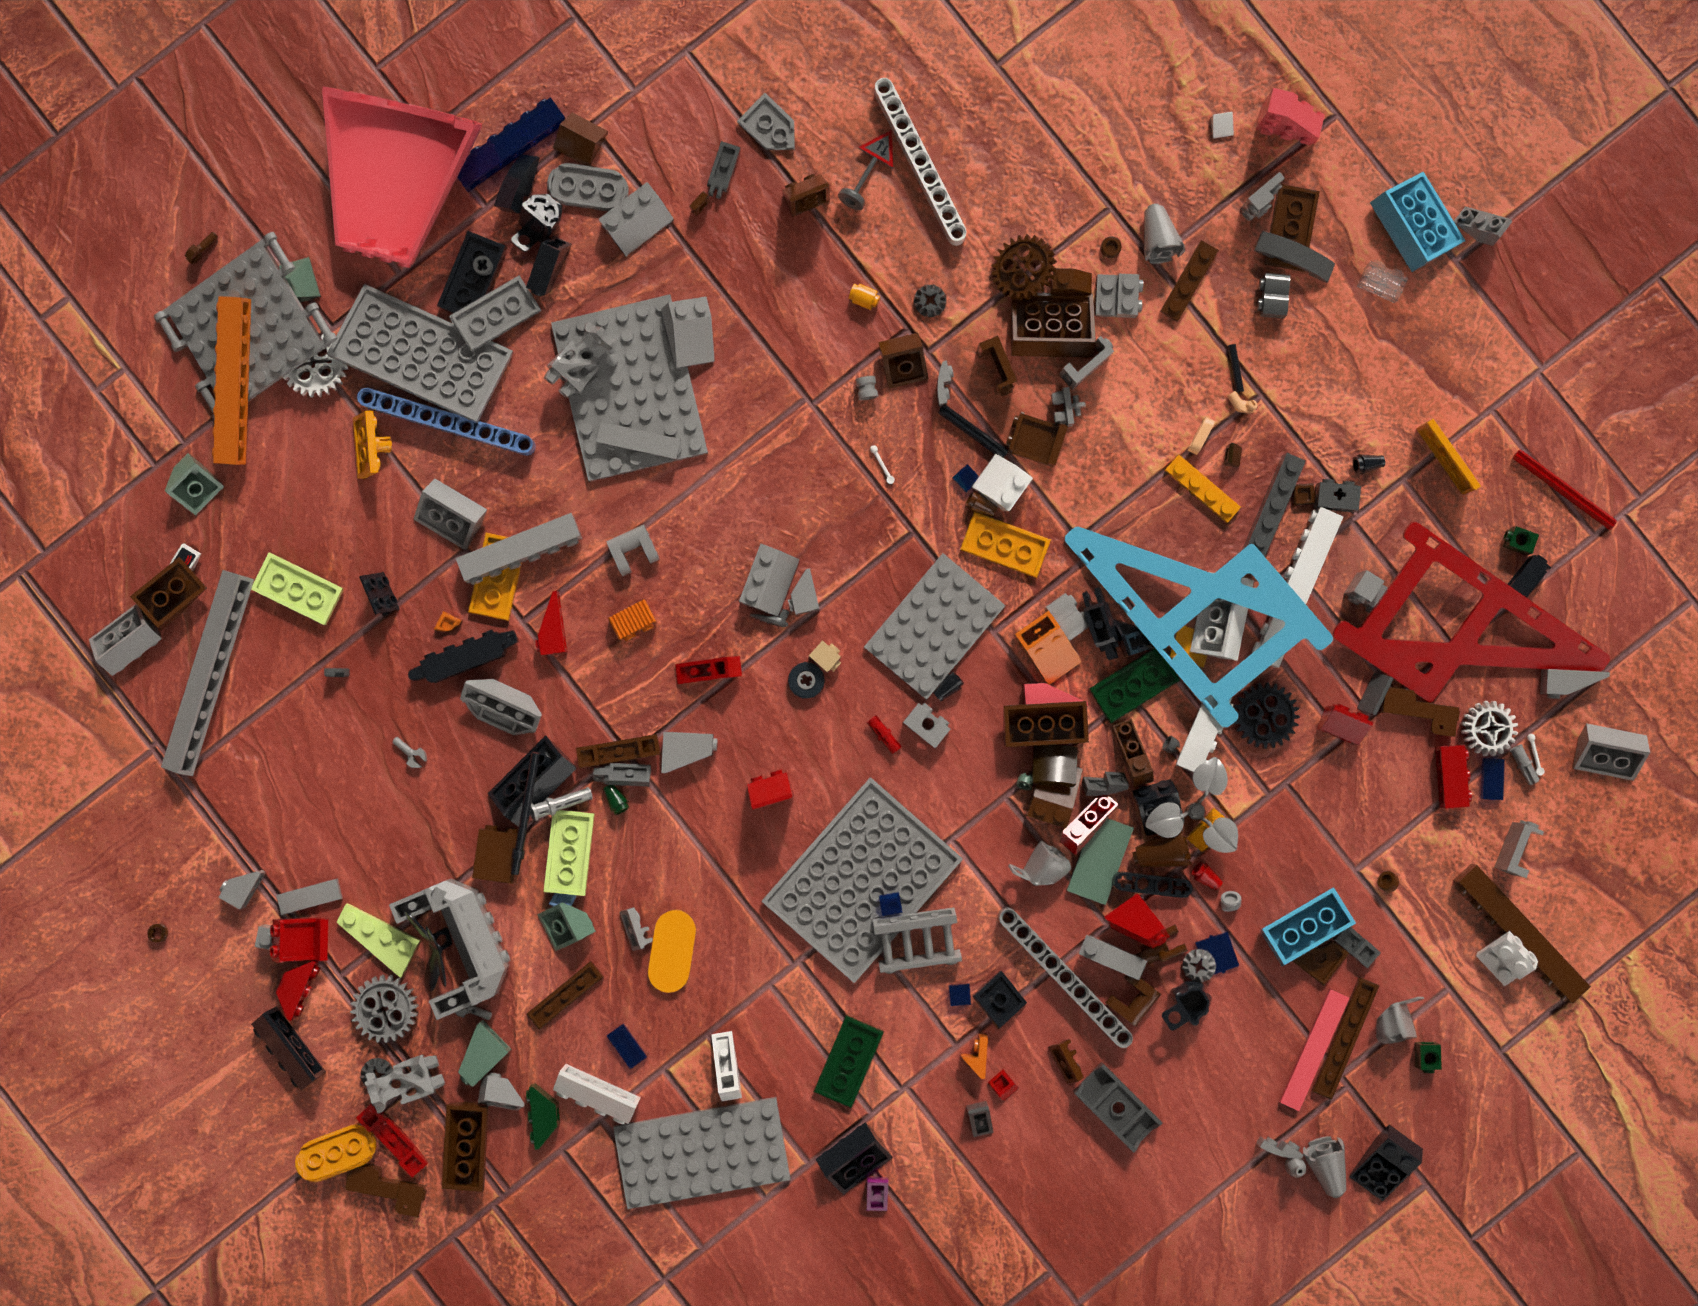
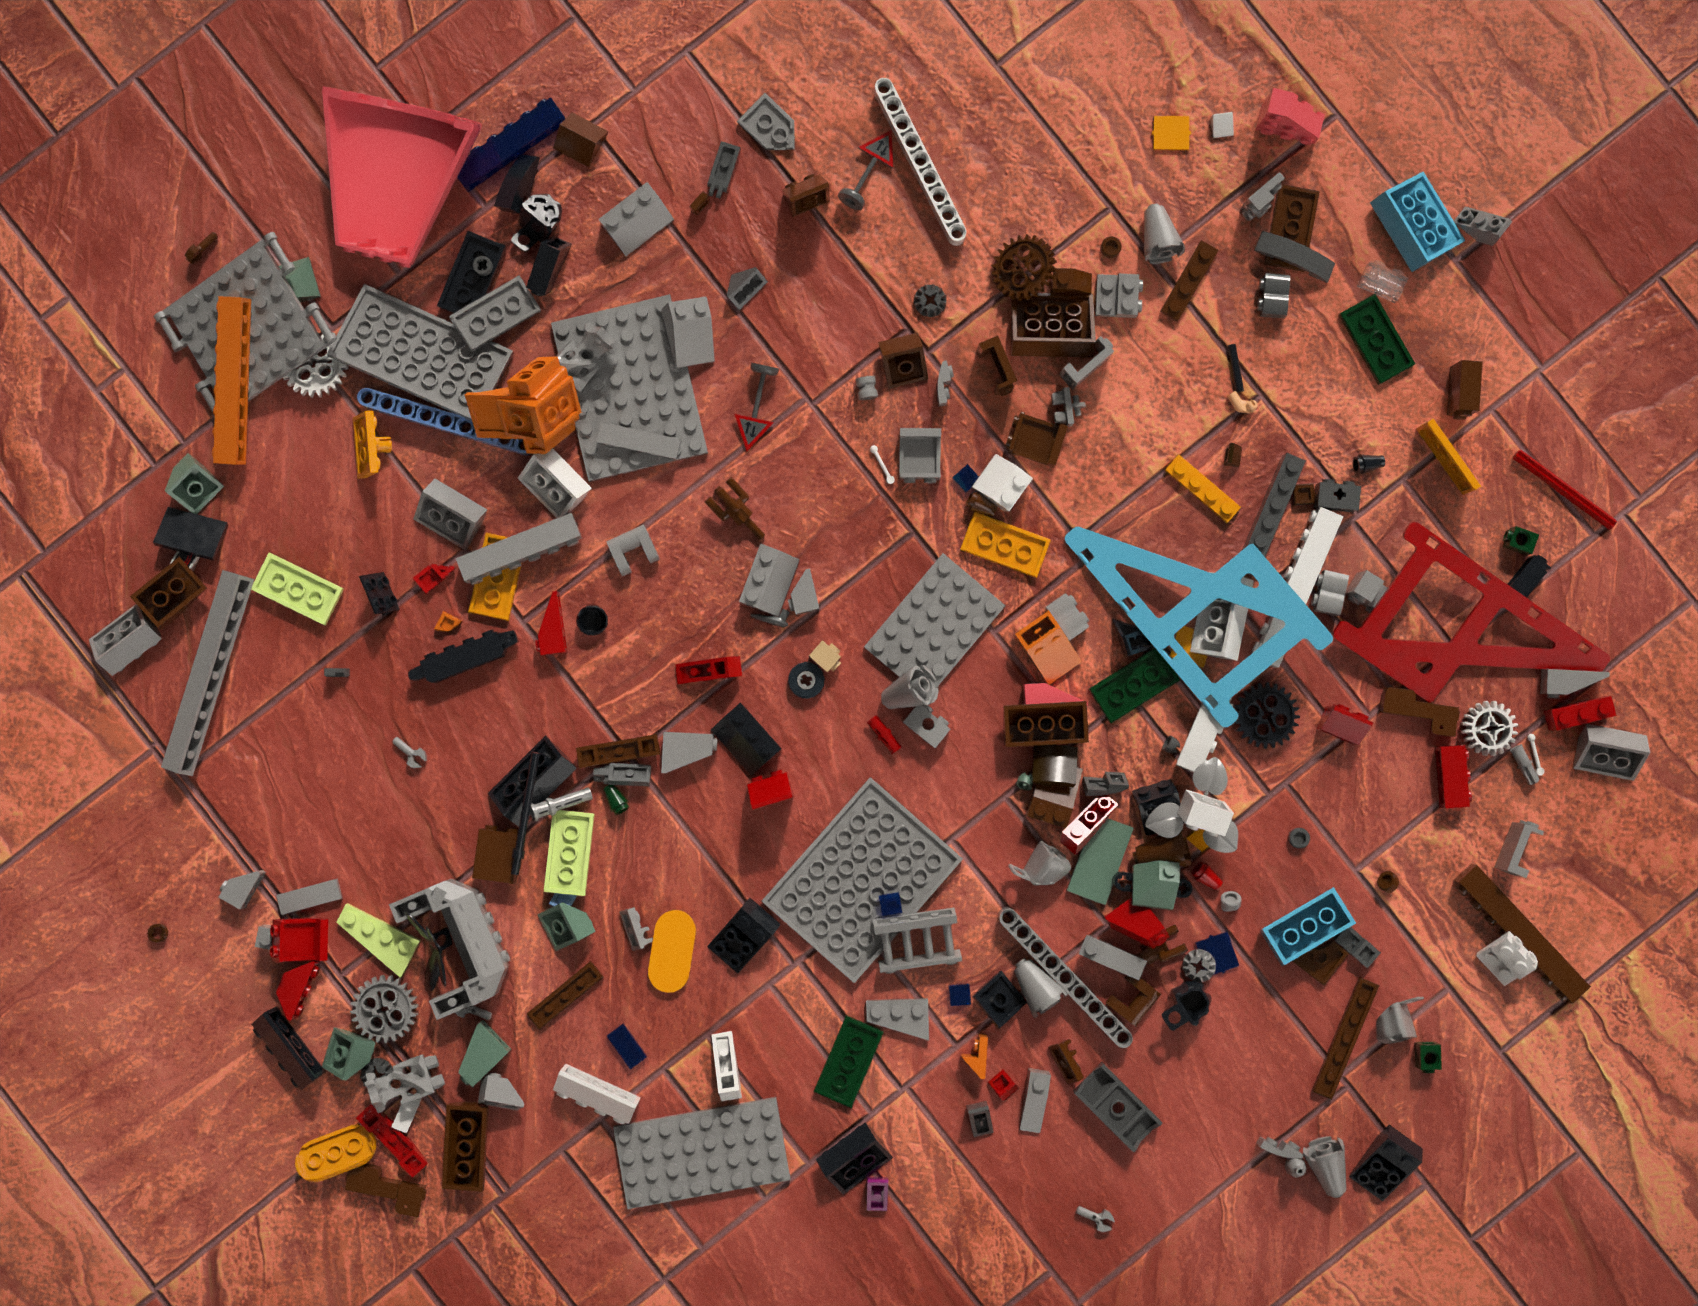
(190, 533): none -> black tile
(347, 1053): none -> sand green slope
(405, 1115): none -> white sticker
(432, 576): none -> red slope
(501, 706): light grey wedge -> none
(534, 407): none -> orange piece
(543, 1114): dark green slope -> none
(554, 483): none -> white slope
(587, 186): light grey tile -> none
(592, 620): none -> black hair
(632, 620): orange brick -> none
(734, 507): none -> reddish brown plant
(744, 286): none -> dark grey slope
(744, 935): none -> black slope
(746, 738): none -> black slope
(751, 427): none -> dark grey piece
(864, 296): light orange brick -> none
(902, 1015): none -> light grey wing
(911, 689): none -> light grey cone
(920, 454): none -> light grey panel
(949, 686): black cone -> none
(971, 430): black axle -> none
(1035, 1100): none -> light grey slope
(1038, 987): none -> light grey cone
(1096, 1217): none -> light grey bar
(1101, 624): black hinge -> none
(1133, 753): reddish brown slope -> none
(1155, 884): none -> sand green slope
(1171, 133): none -> light orange piece
(1201, 435): light nougat beam -> none
(1205, 813): none -> white brick
(1298, 837): none -> dark grey tile
(1314, 1049): coral tile -> none
(1330, 593): none -> light grey brick
(1375, 693): dark grey slope -> none
(1376, 339): none -> dark green tile
(1464, 389): none -> reddish brown brick
(1492, 779): clear blue tile -> none
(1579, 713): none -> red brick

